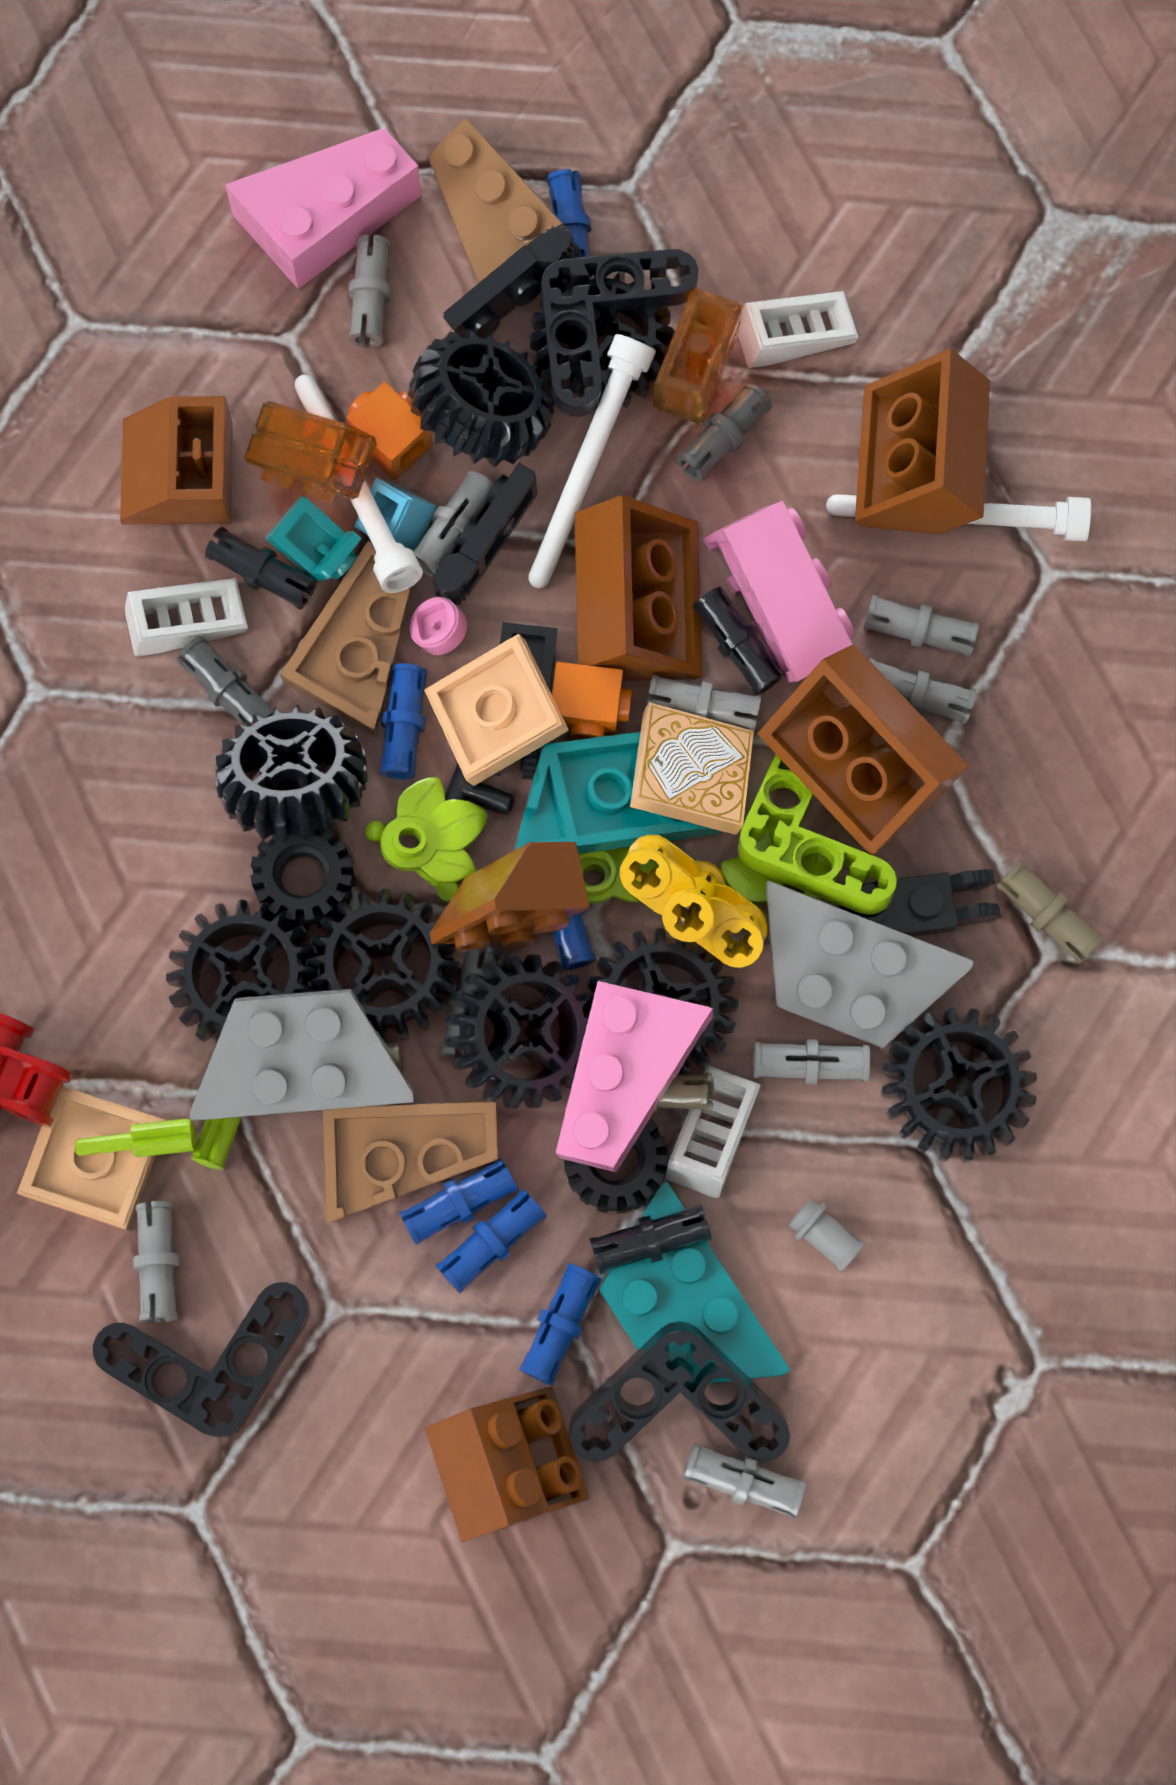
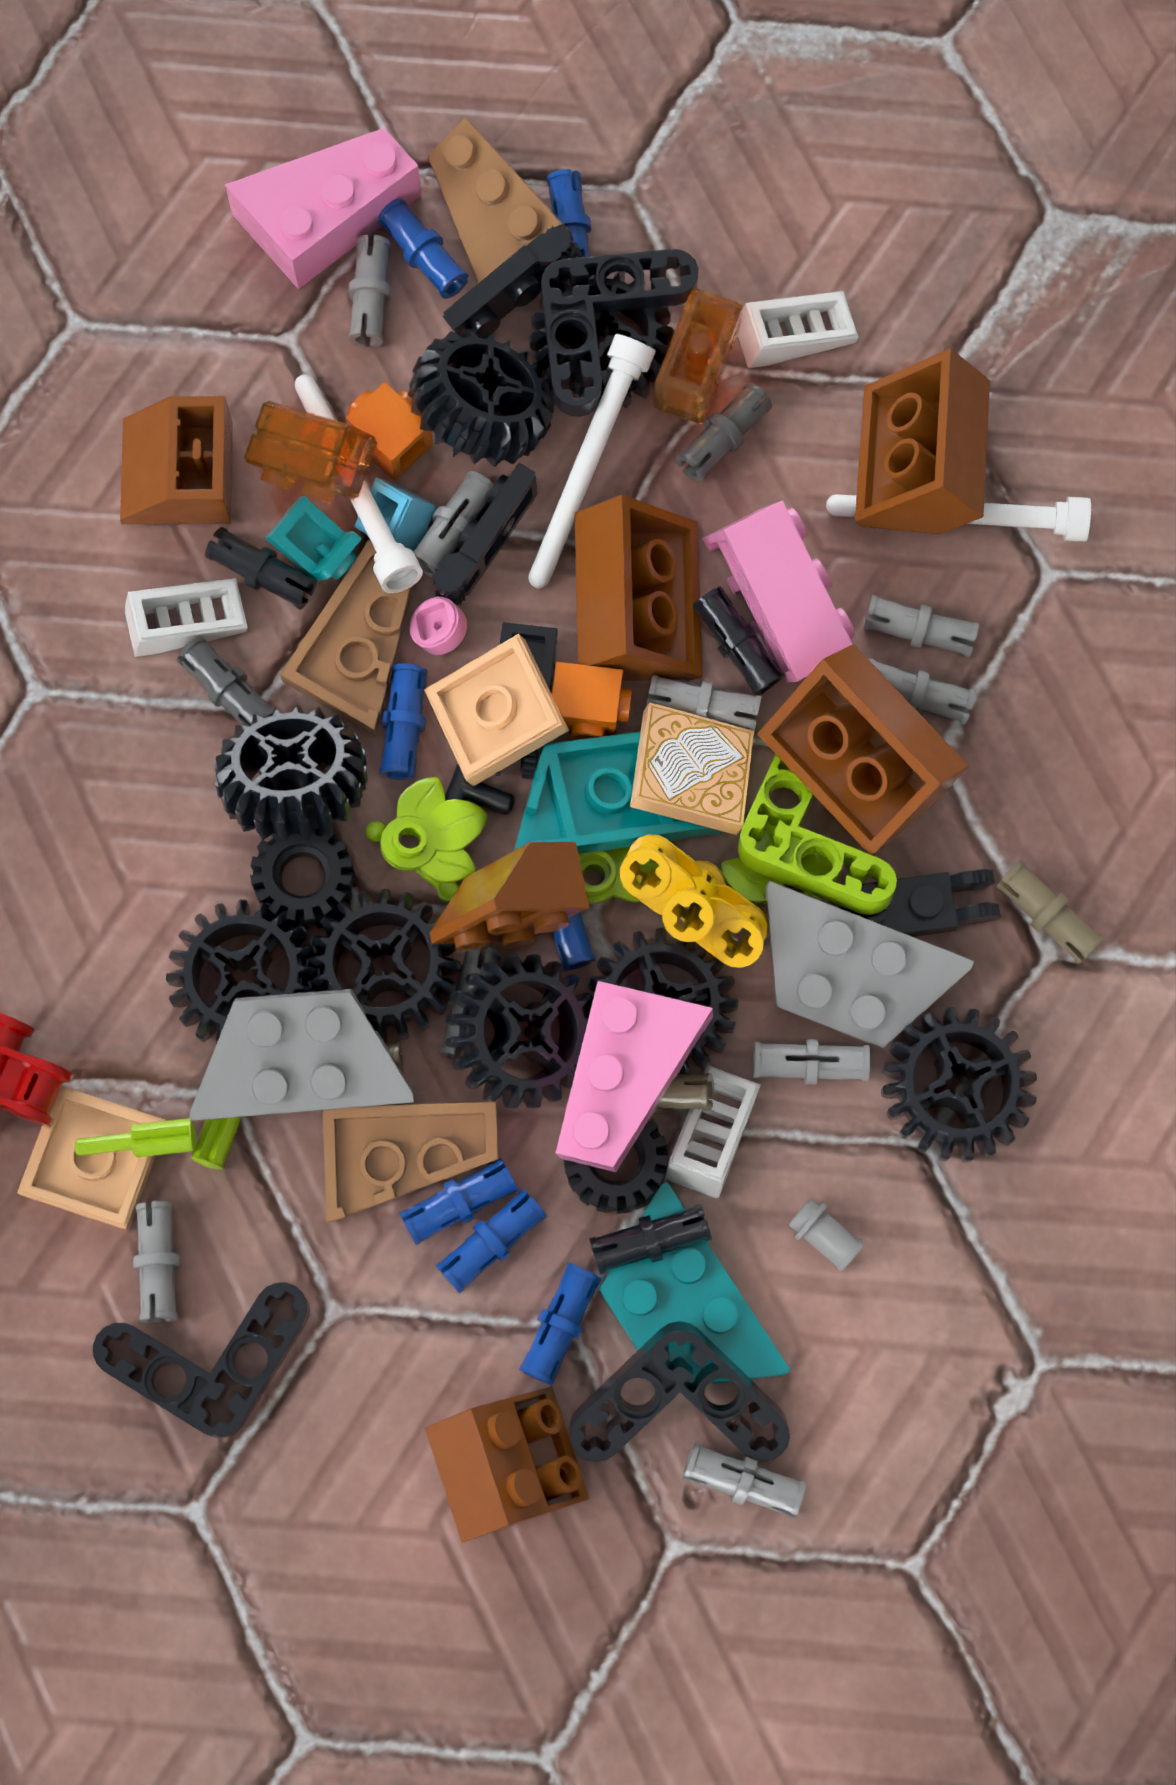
(423, 248): none -> blue pin

